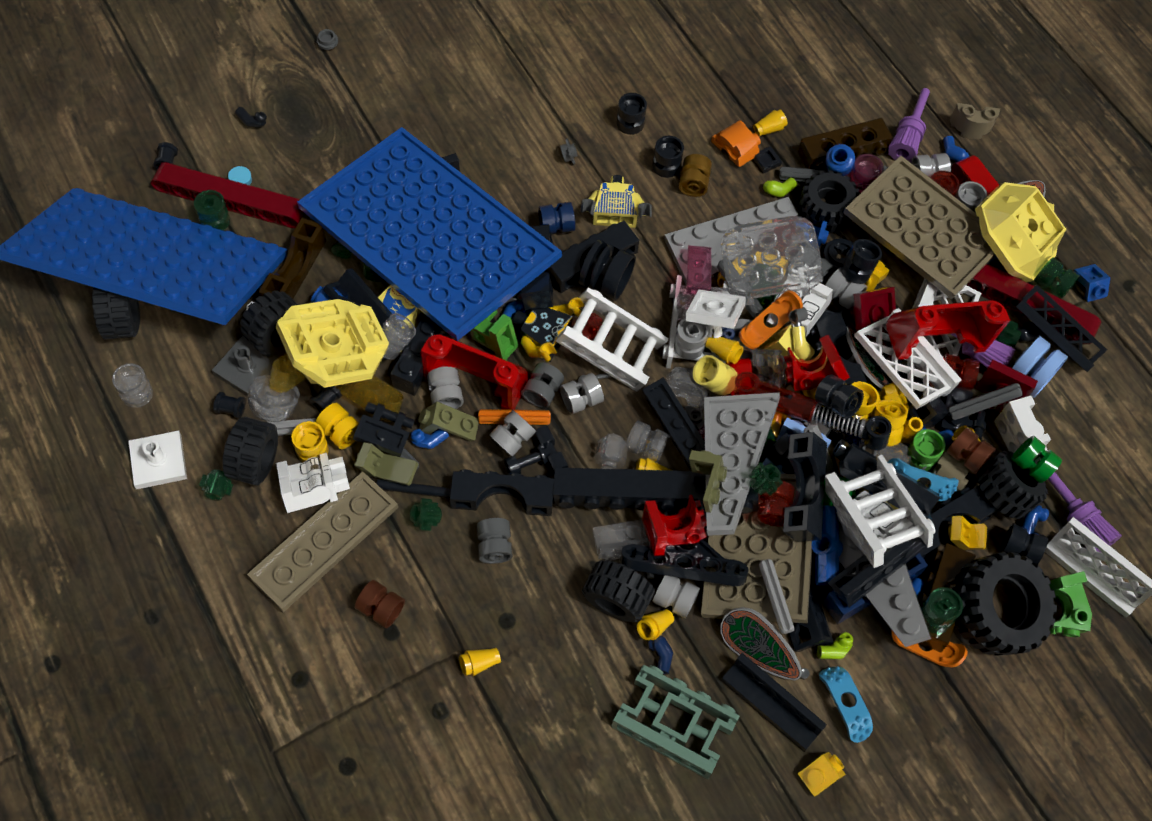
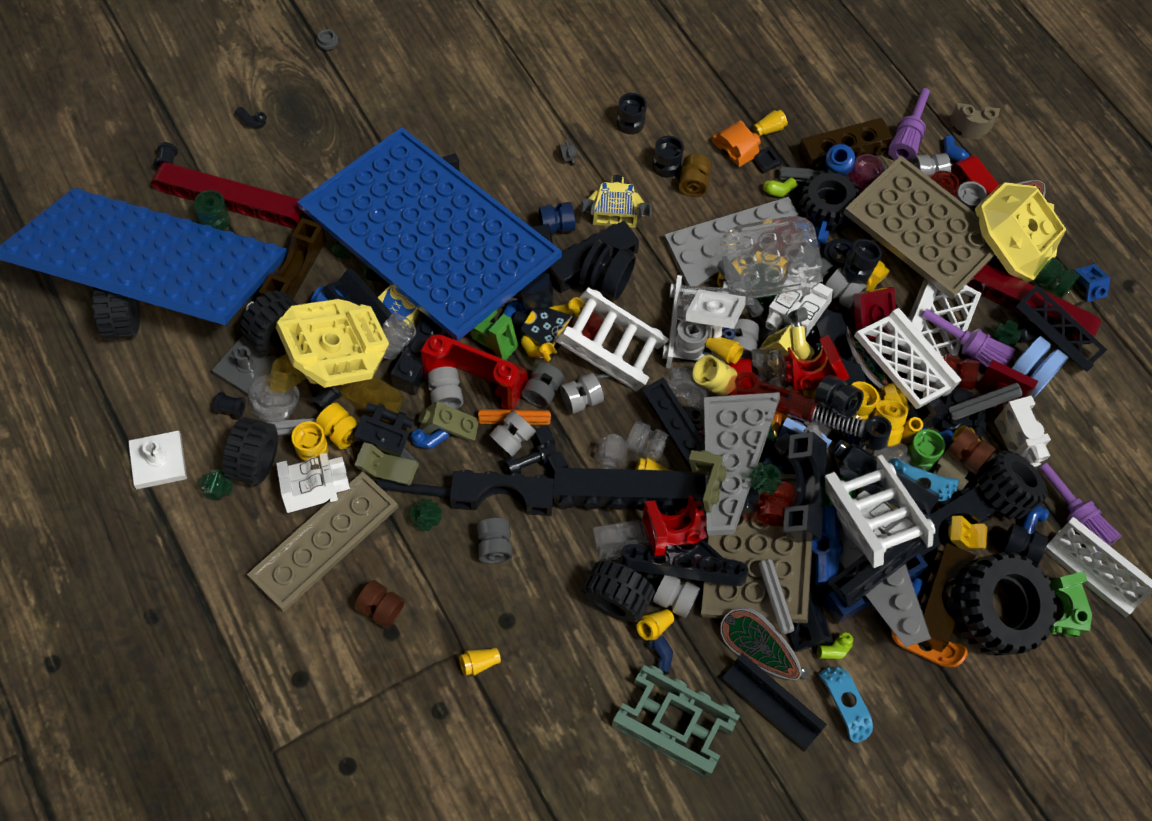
(132, 385): clear wheel -> none
(240, 174): medium azure tile -> none
(698, 269): clear pink tile -> none
(757, 332): orange piece -> none
(822, 773): yellow bracket -> none
(941, 609): clear green wheel -> none
(971, 321): red windscreen -> none
(1043, 465): green wheel -> none

